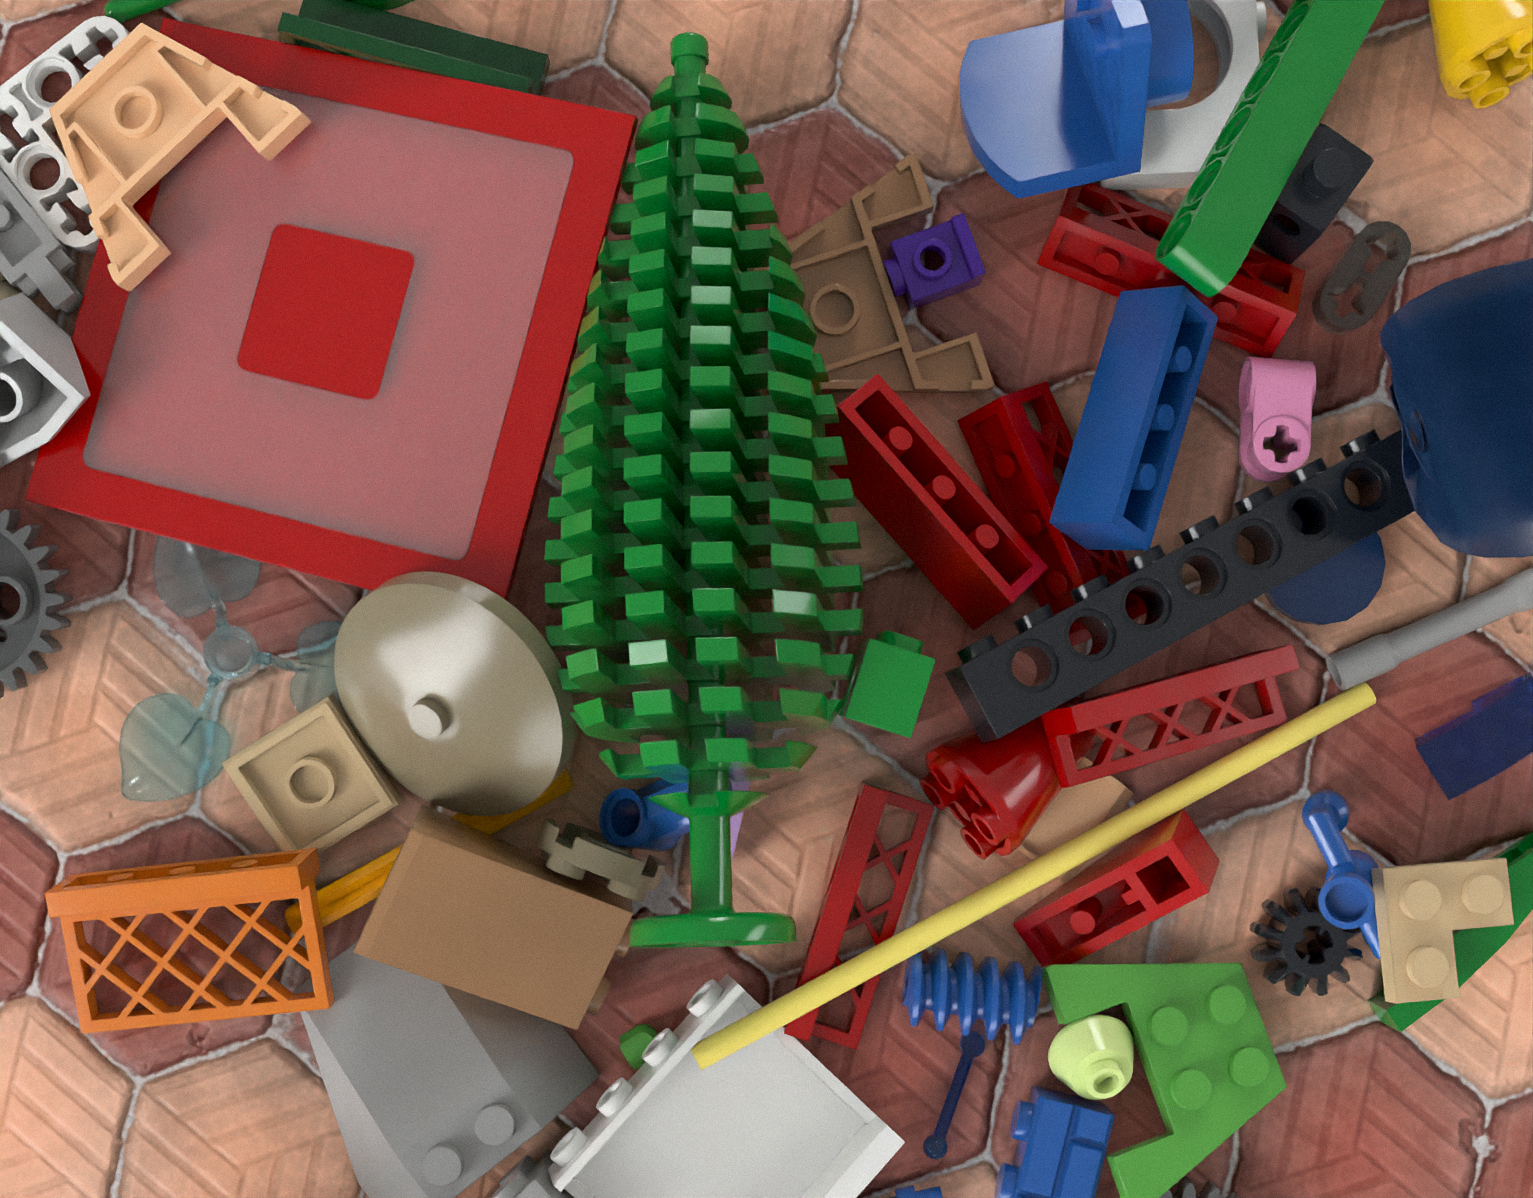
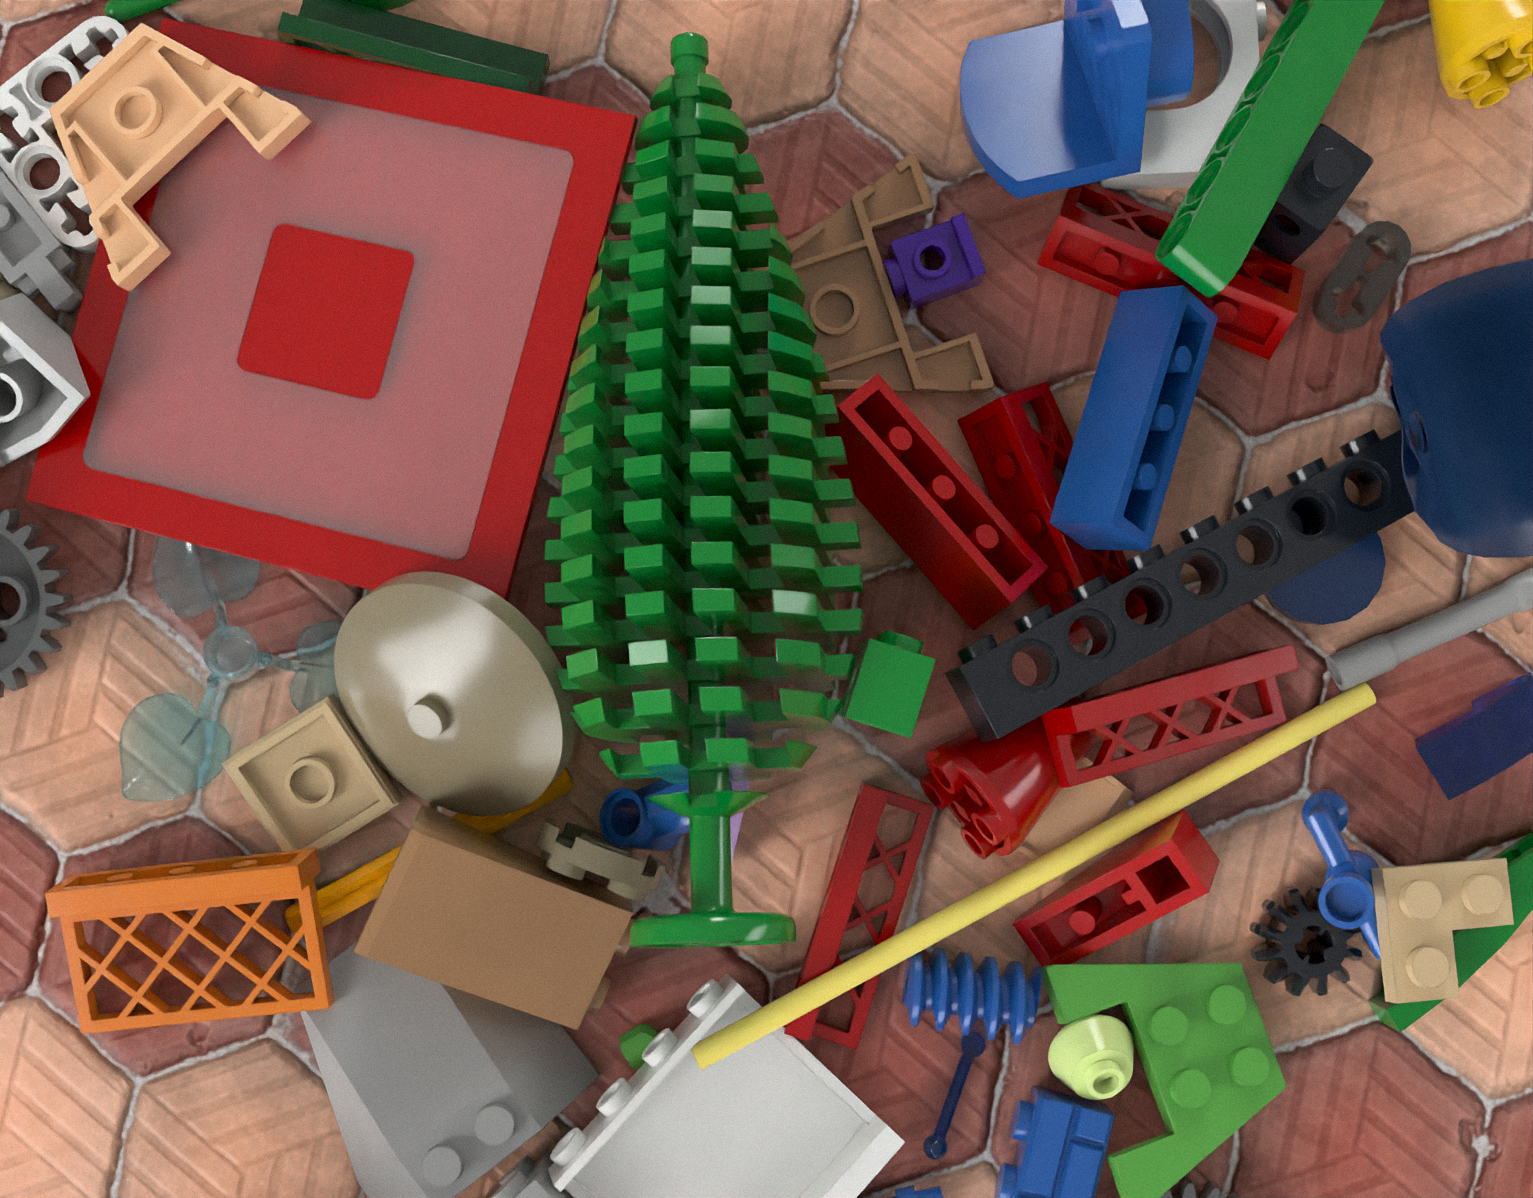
(1275, 404): bright pink piece -> none

